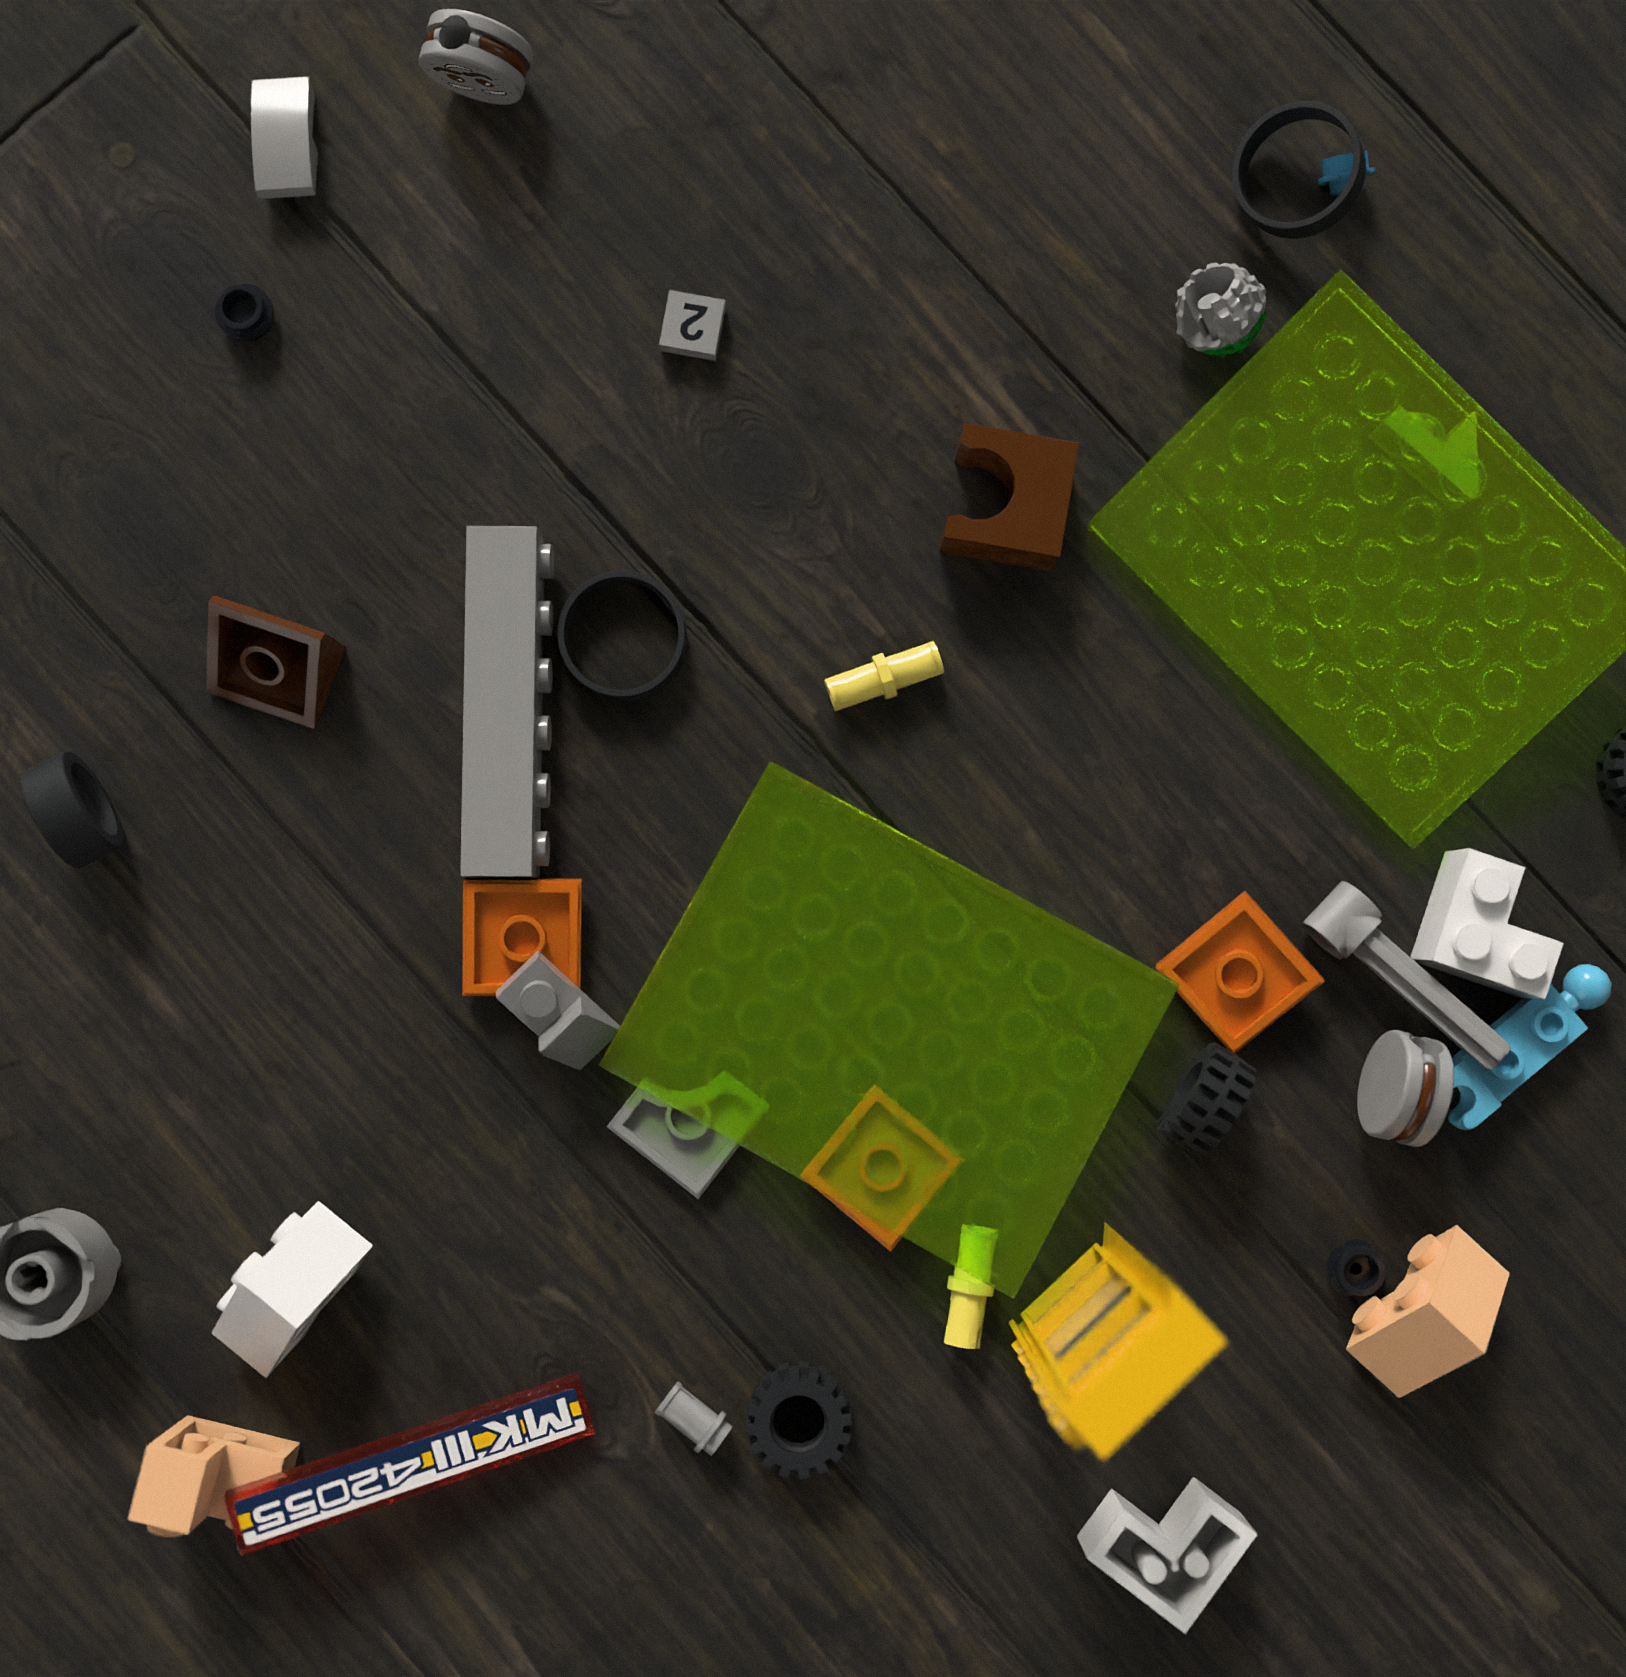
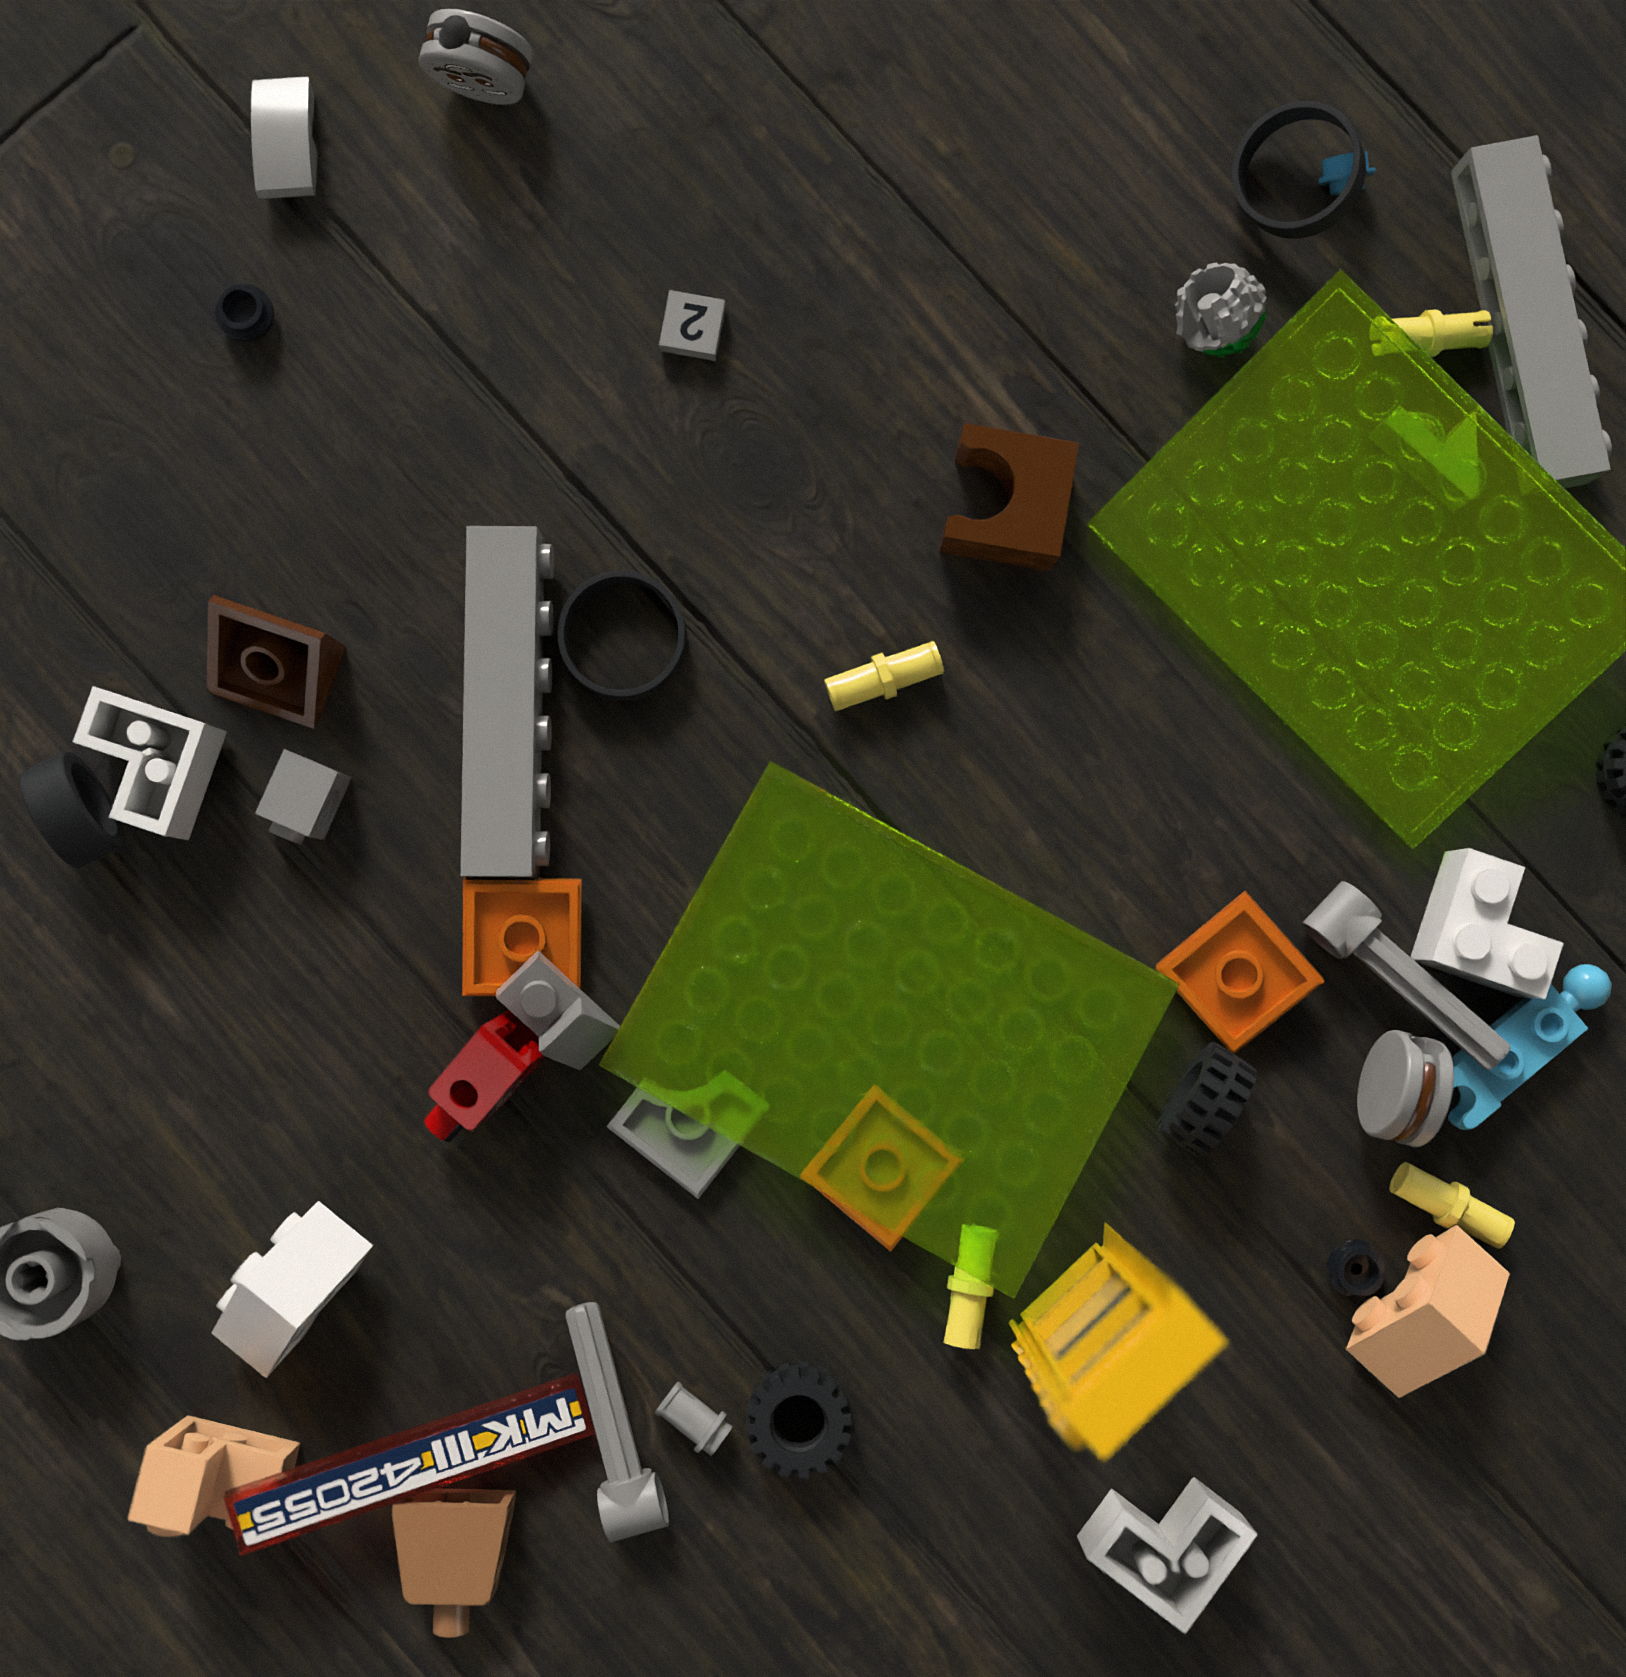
(166, 756): none -> white brick
(302, 798): none -> light grey brick
(452, 1551): none -> medium nougat torso
(483, 1076): none -> red torso
(632, 1496): none -> light grey axle
(1450, 331): none -> light yellow pin
(1452, 1205): none -> light yellow pin
(1529, 293): none -> light grey brick

